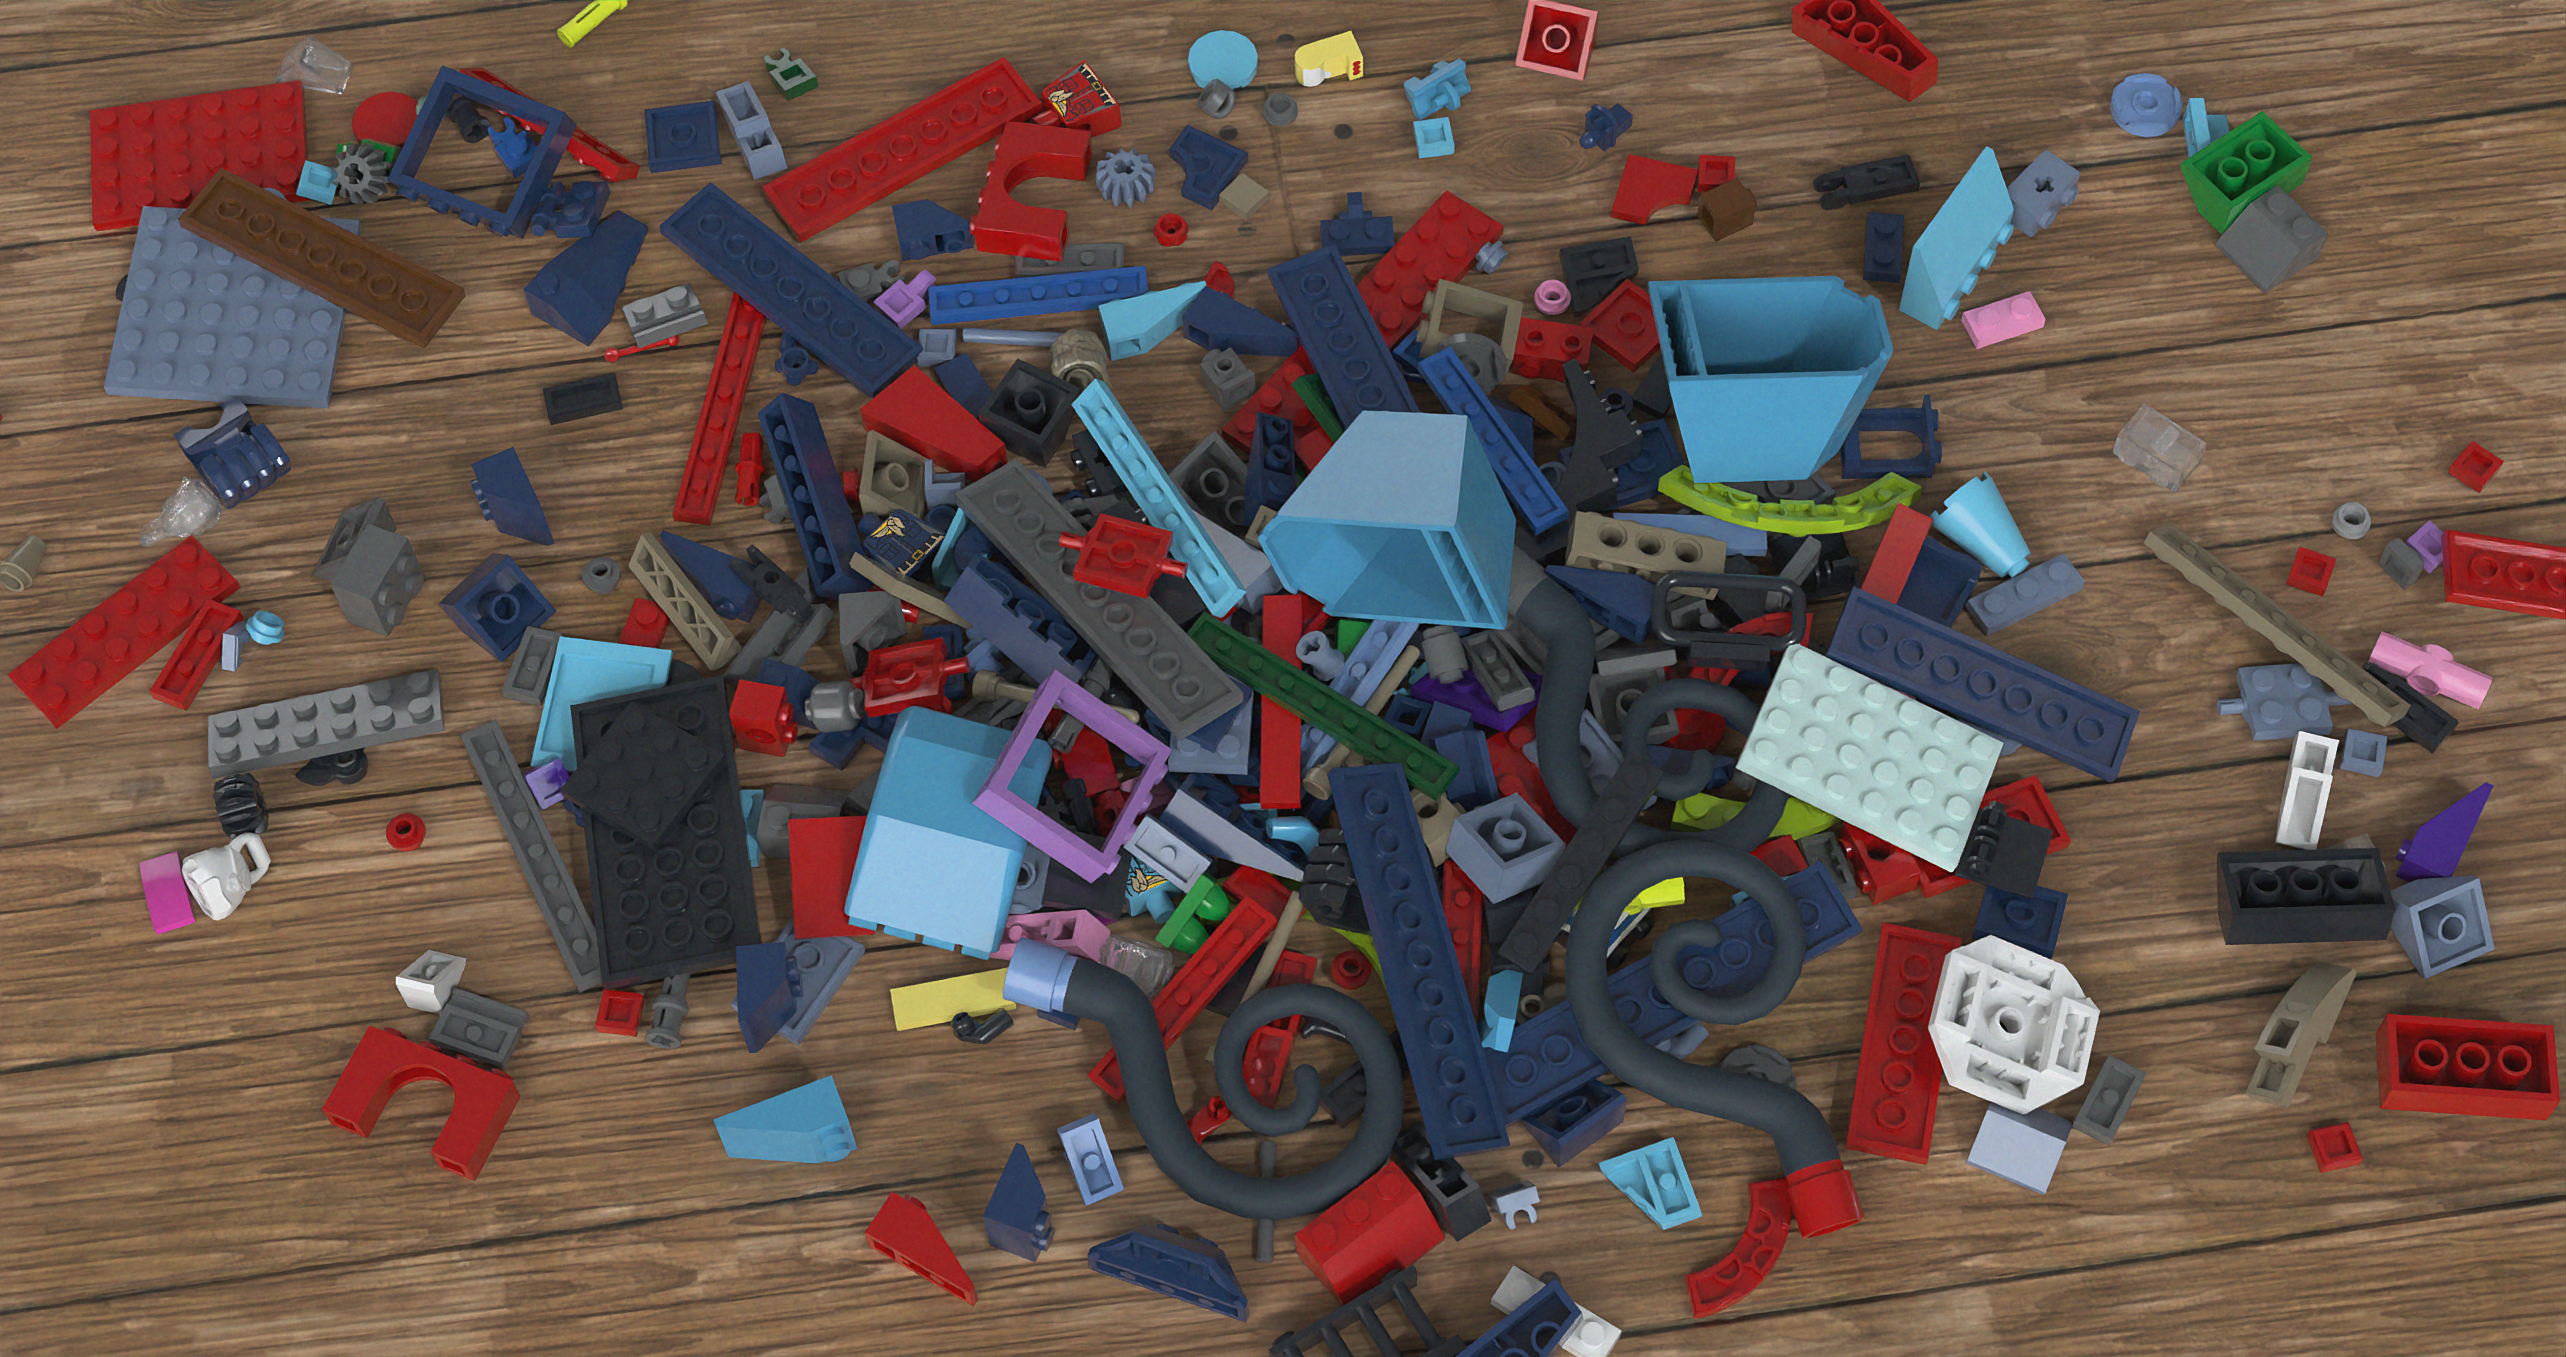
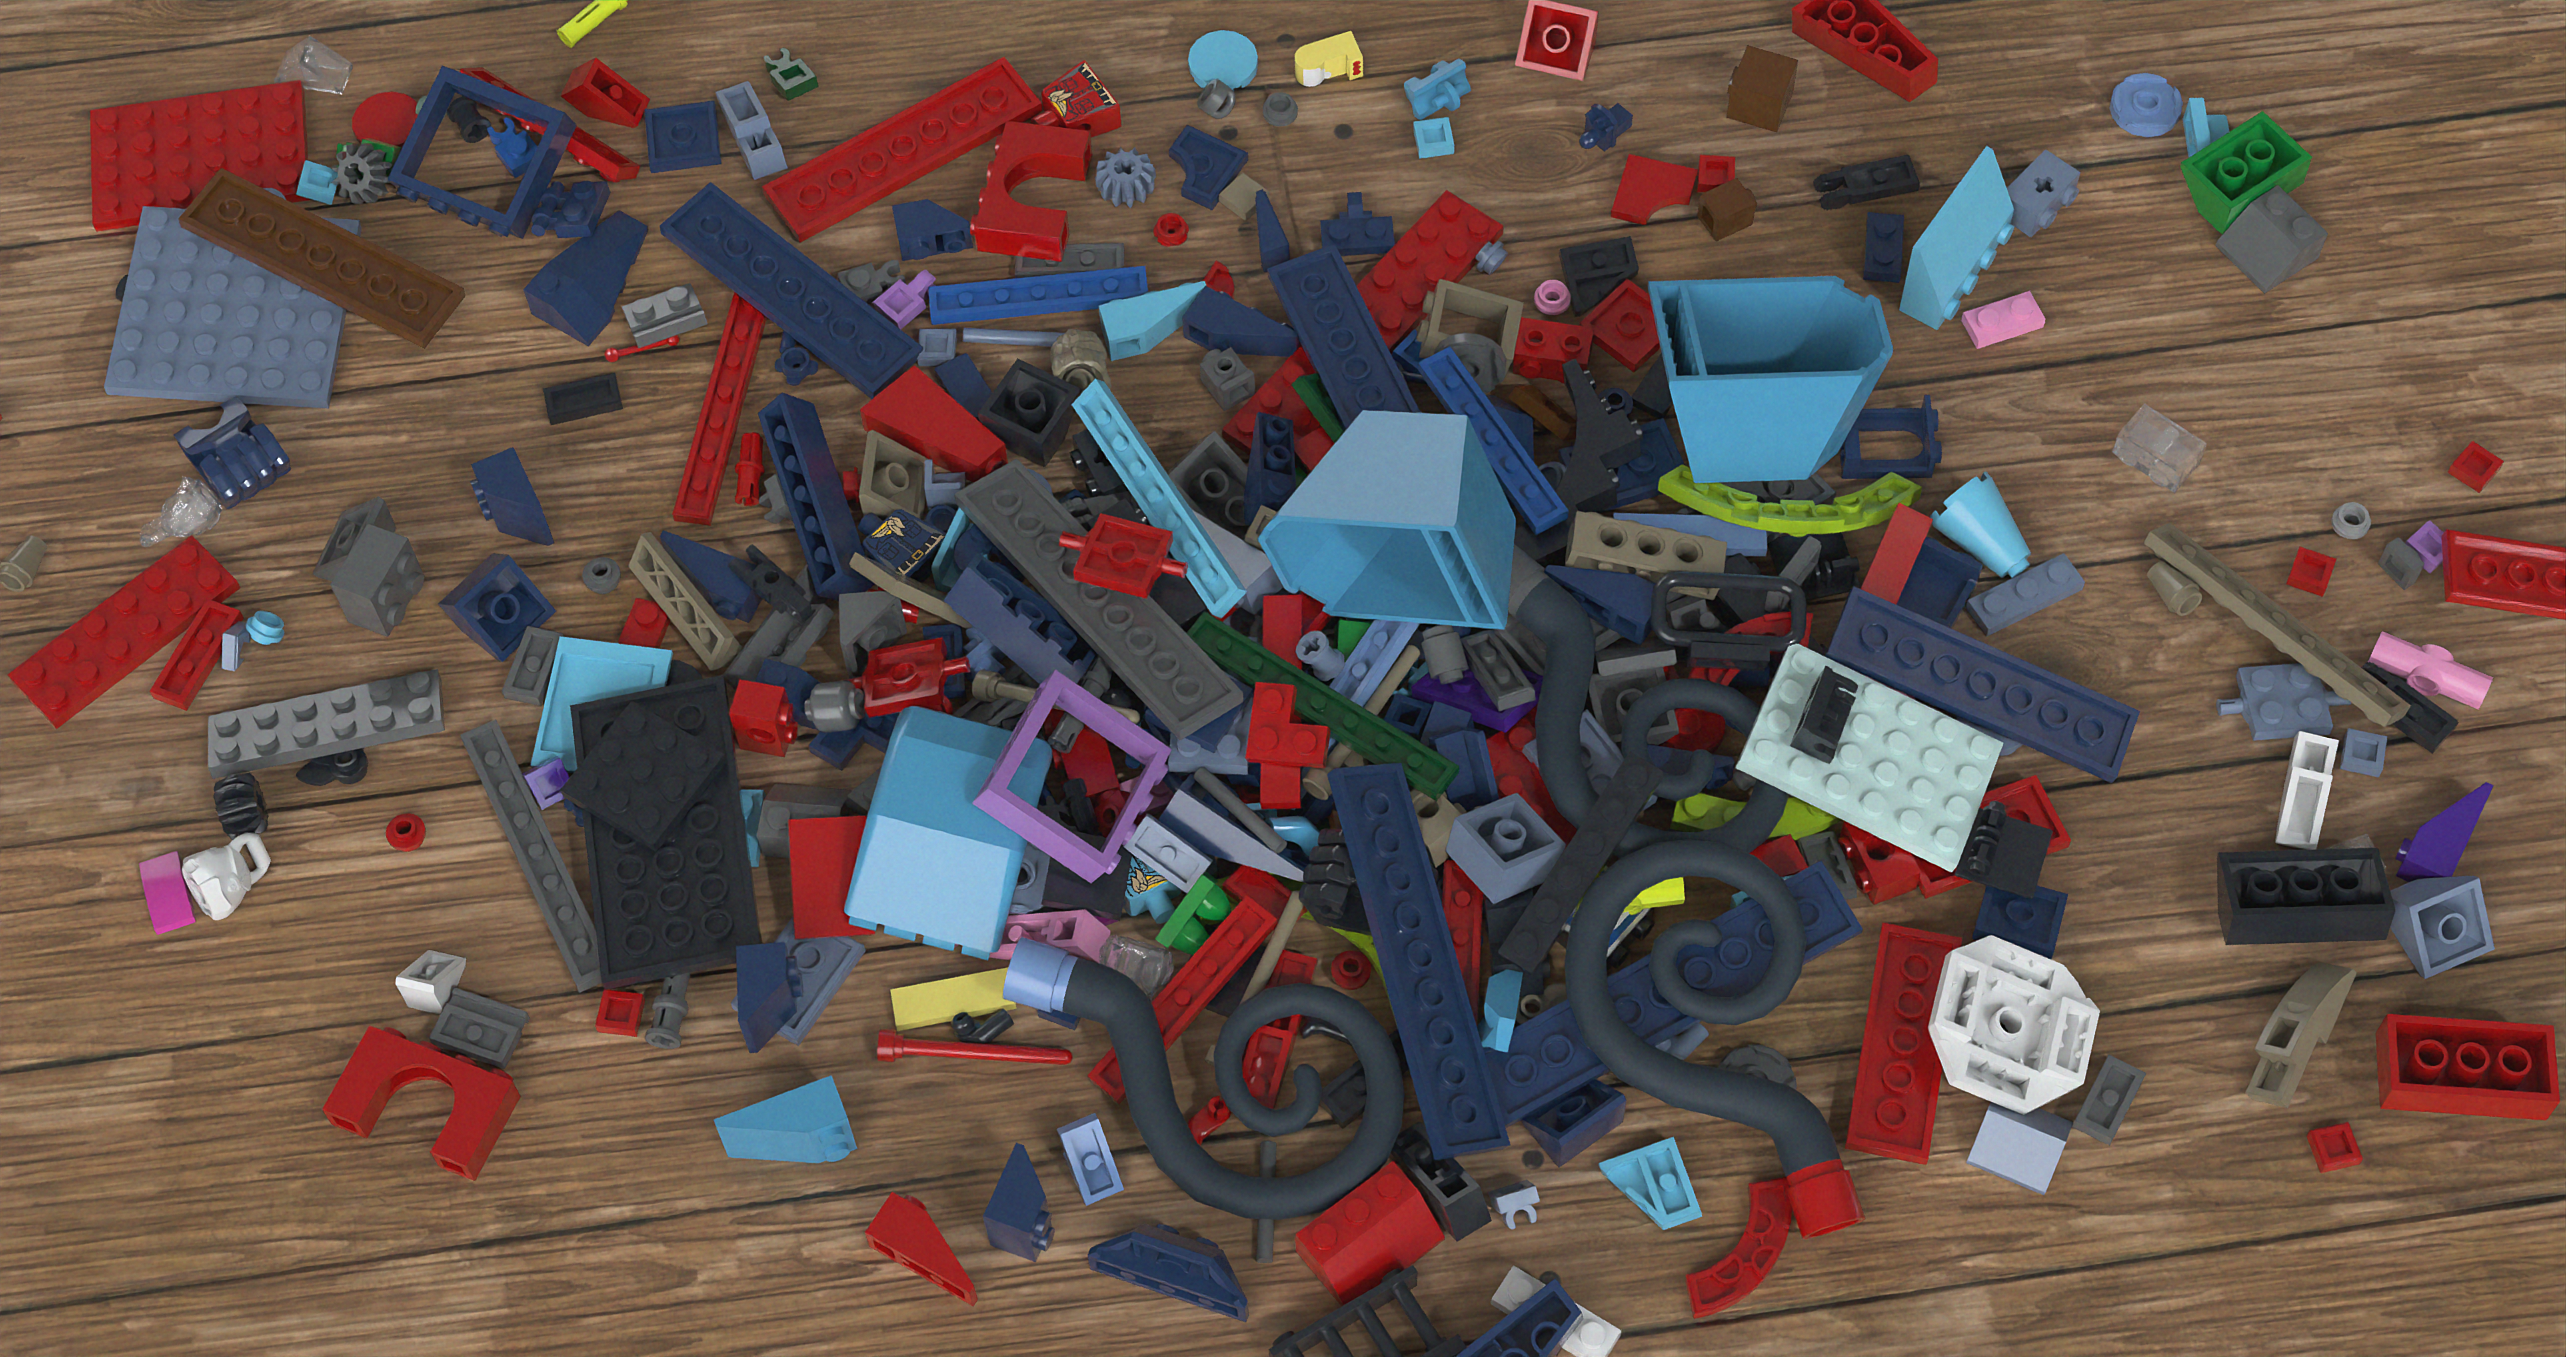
(604, 95): none -> red slope
(896, 1046): none -> red piece
(1240, 810): none -> dark grey bar
(1272, 239): none -> dark blue slope
(1276, 738): none -> red plate
(1761, 88): none -> reddish brown head
(1824, 715): none -> black hinge
(2175, 589): none -> dark tan cone

